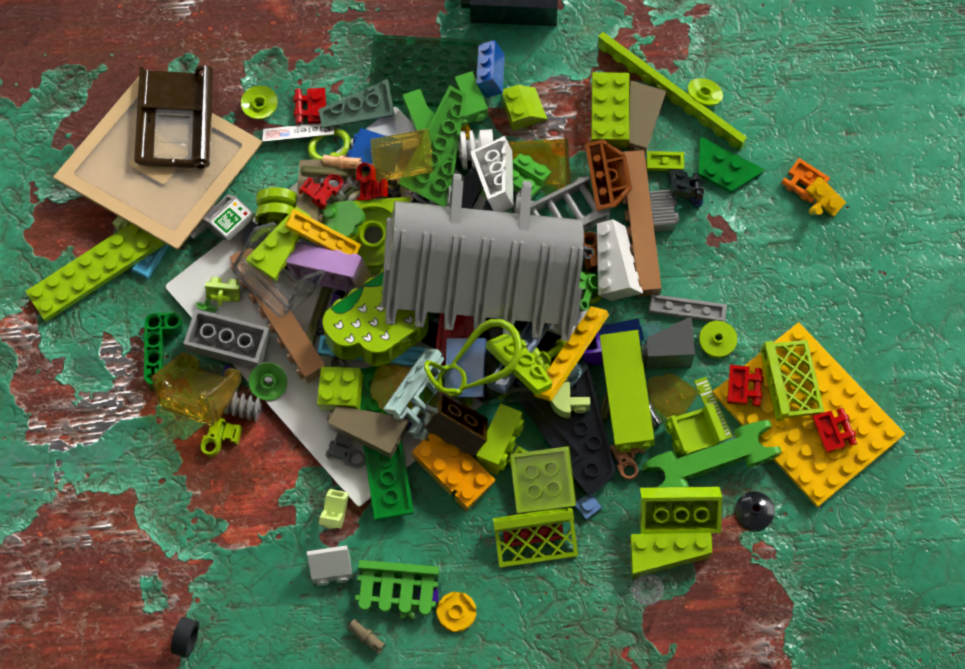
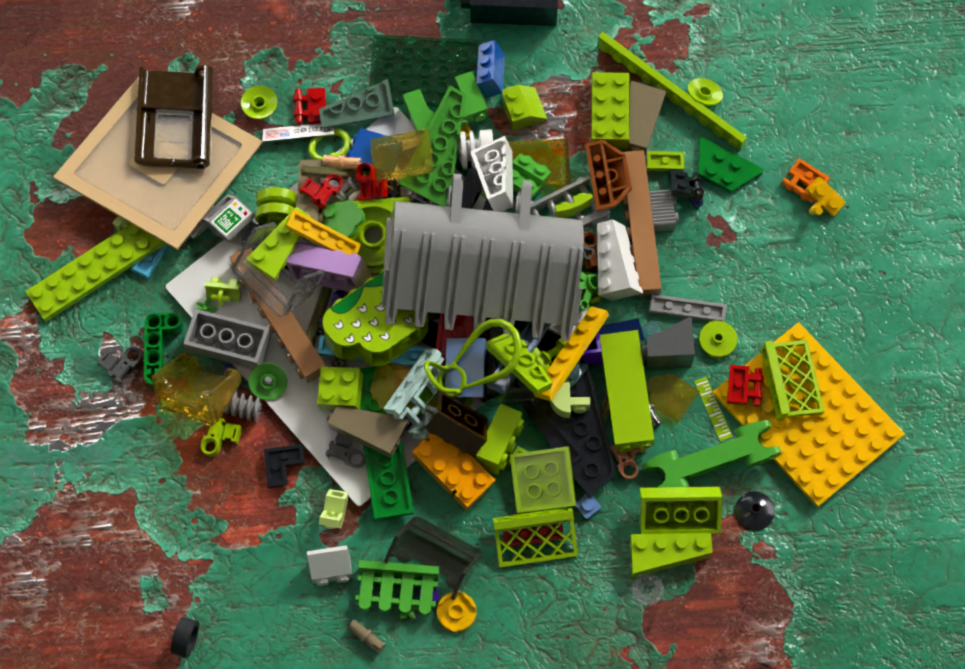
(119, 367): none -> dark grey piece
(278, 459): none -> black plate
(436, 547): none -> clear smoke windscreen
(580, 203): none -> lime slope
(695, 430): lime panel -> none
(829, 432): red plate -> none

